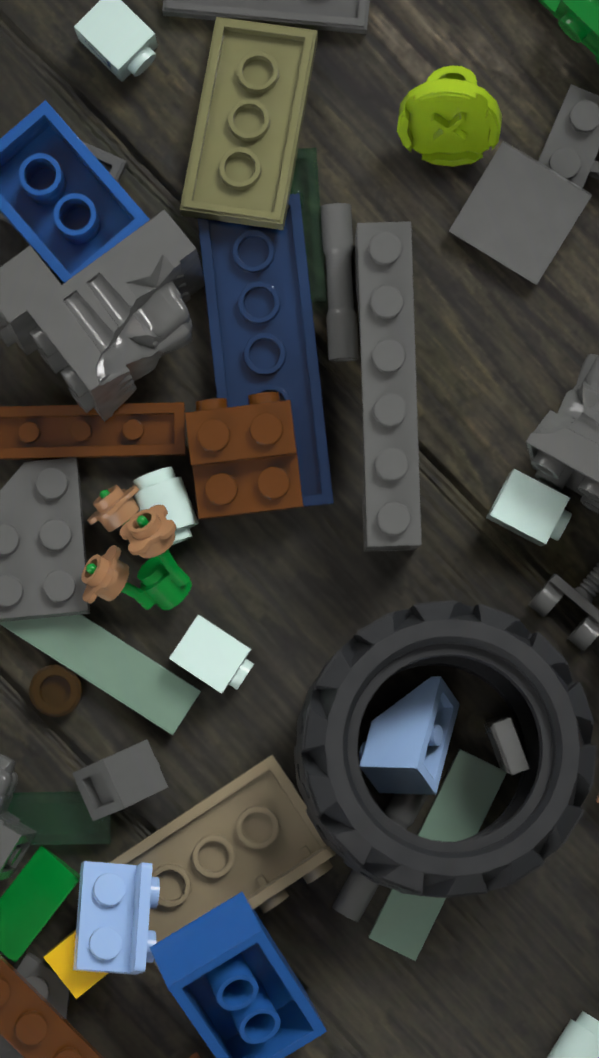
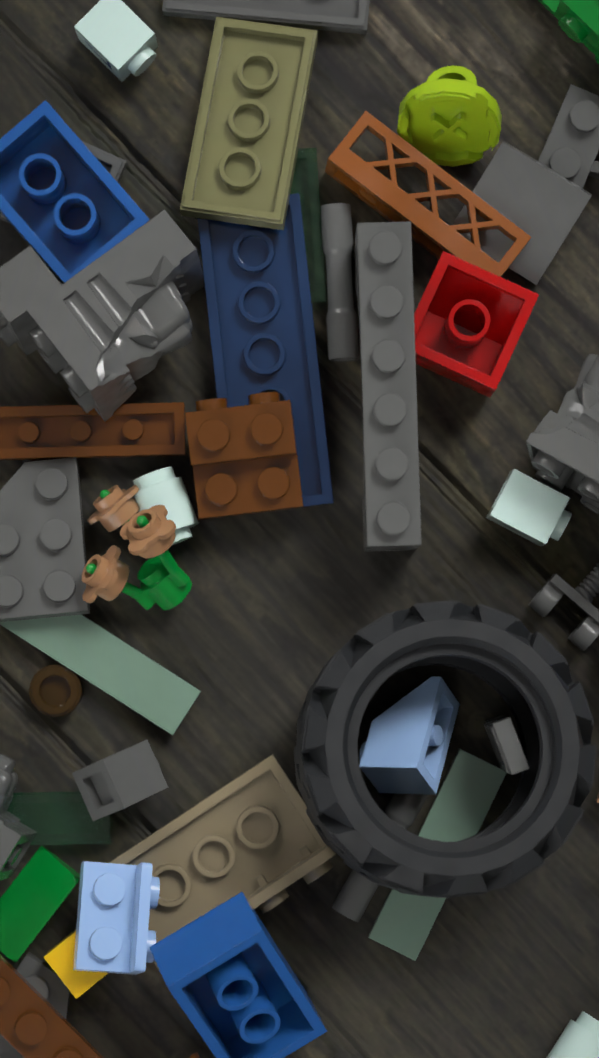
(213, 655): light aqua brick -> none
(398, 206): none -> dark orange fence
(469, 323): none -> red slope

